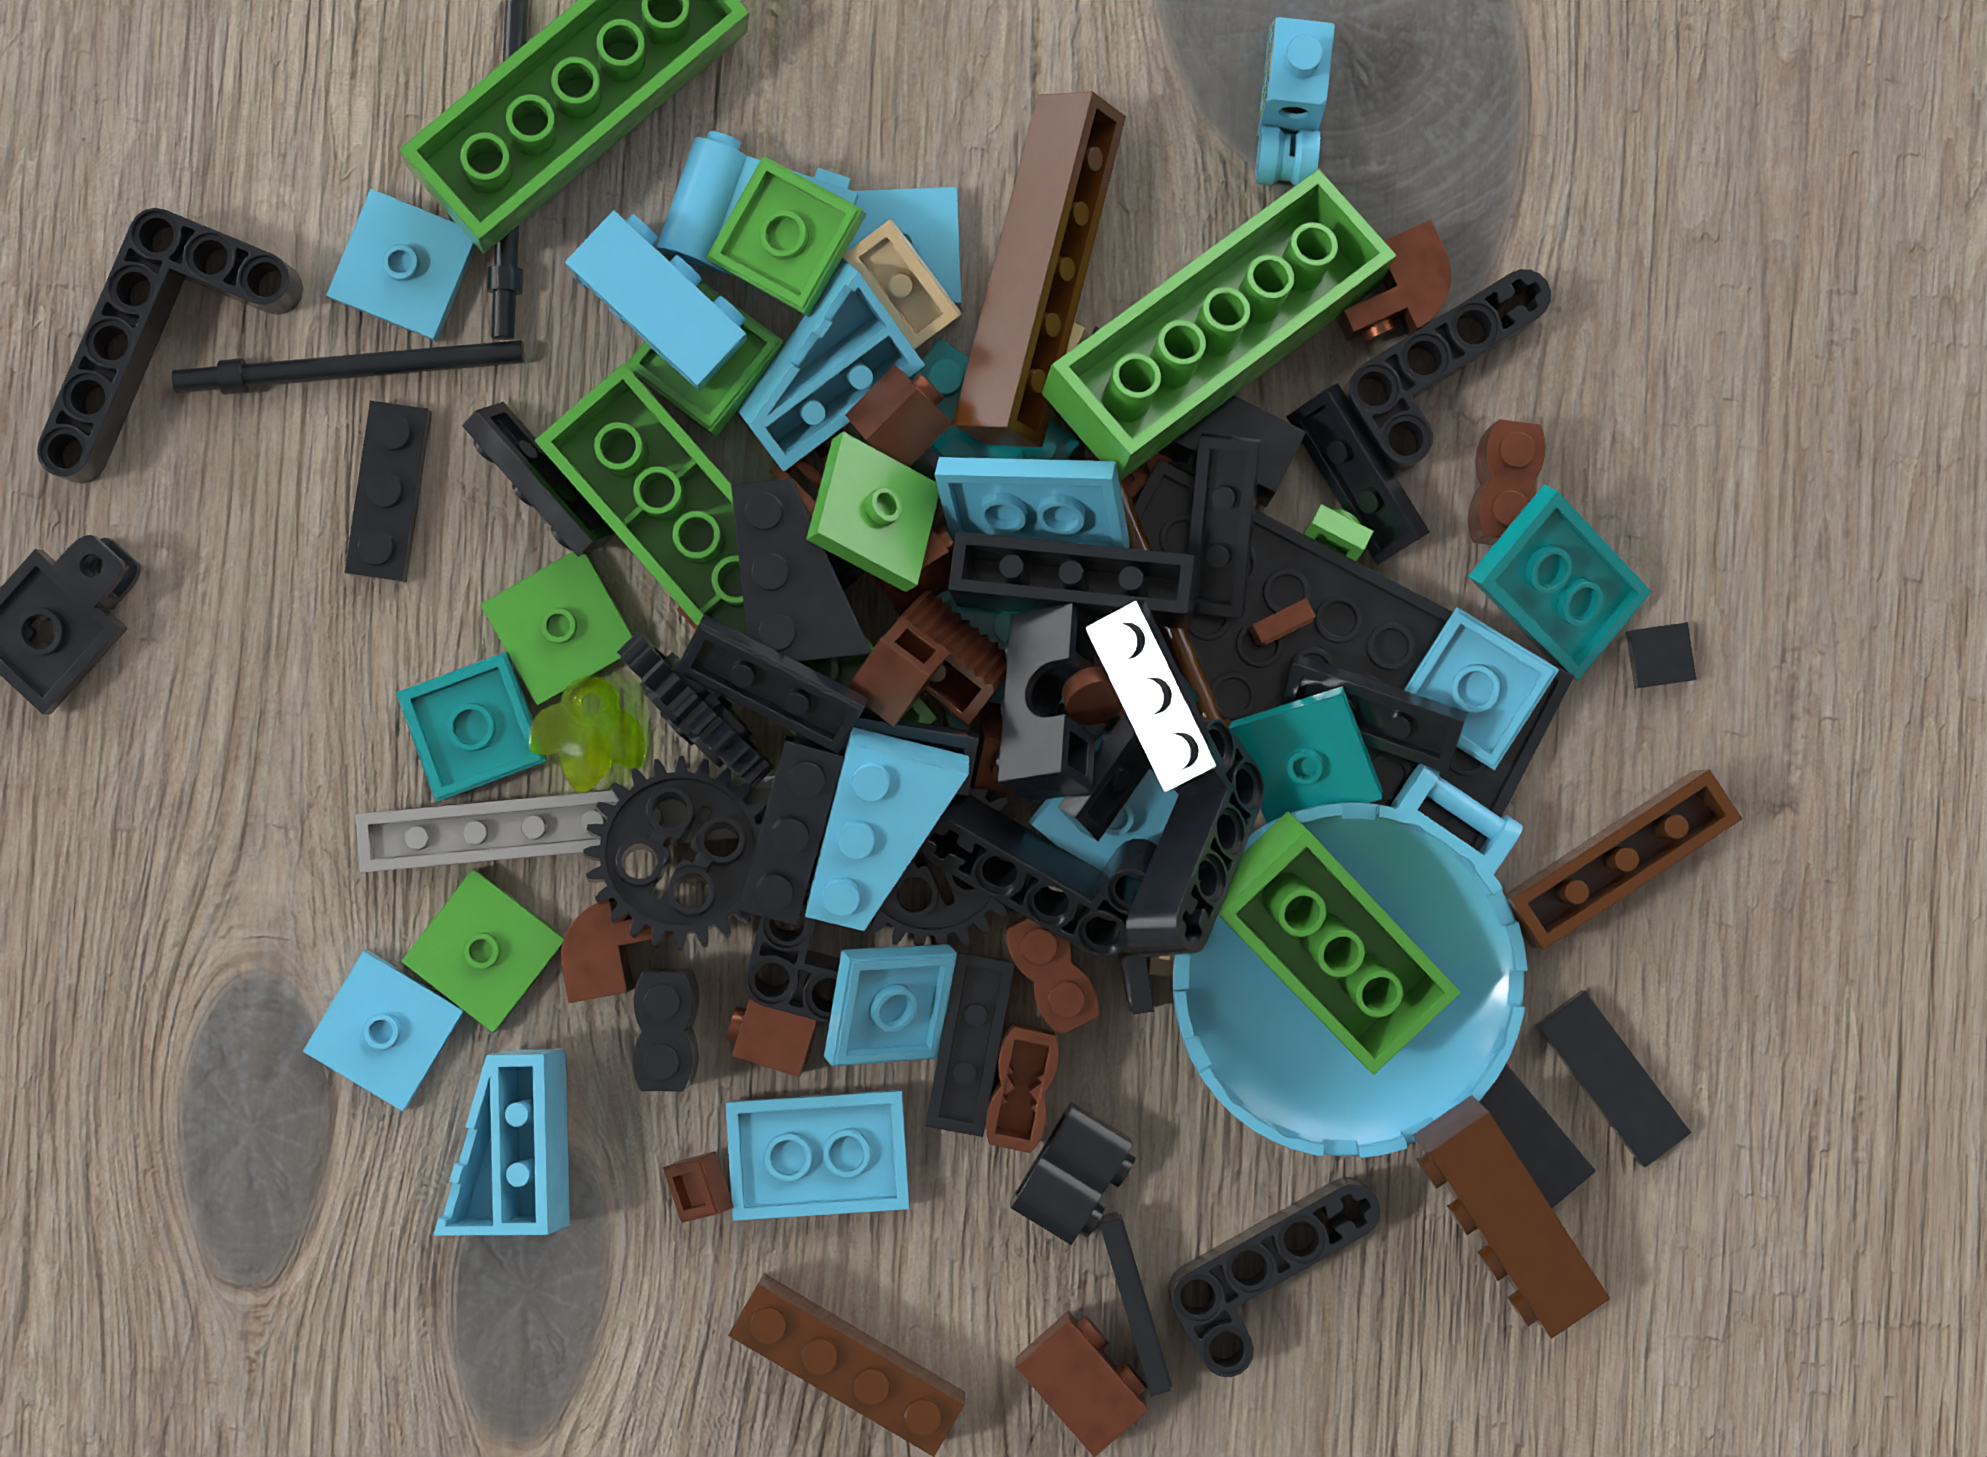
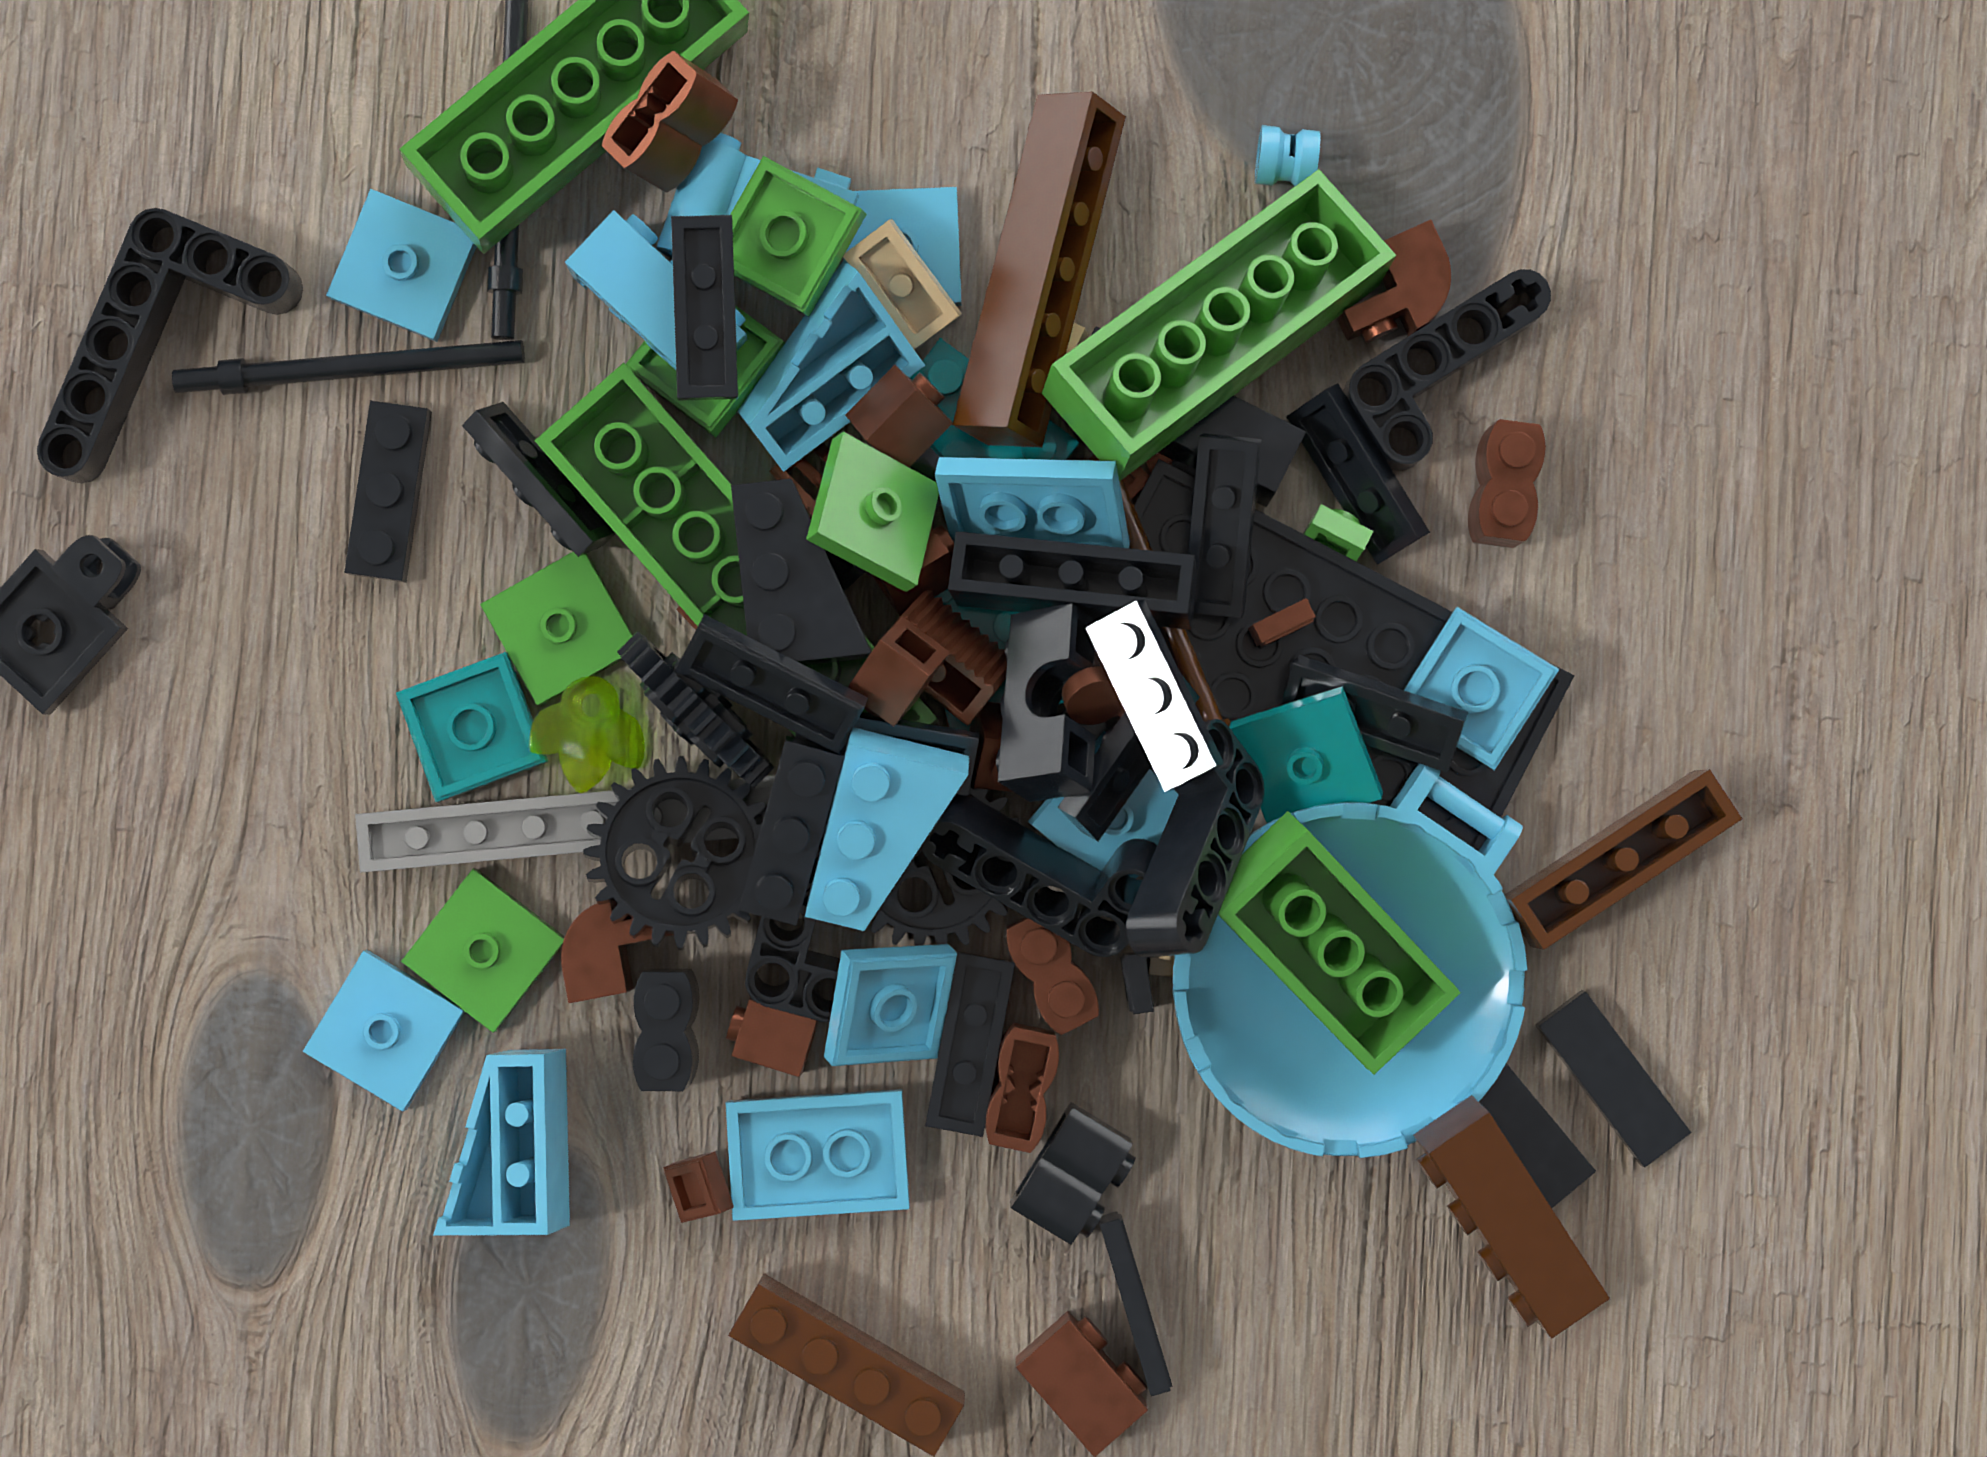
(669, 122): none -> copper brick
(704, 307): none -> black plate
(1278, 1265): black beam -> none
(1296, 74): medium azure torso -> none
(1560, 582): teal plate -> none
(1661, 655): black tile -> none

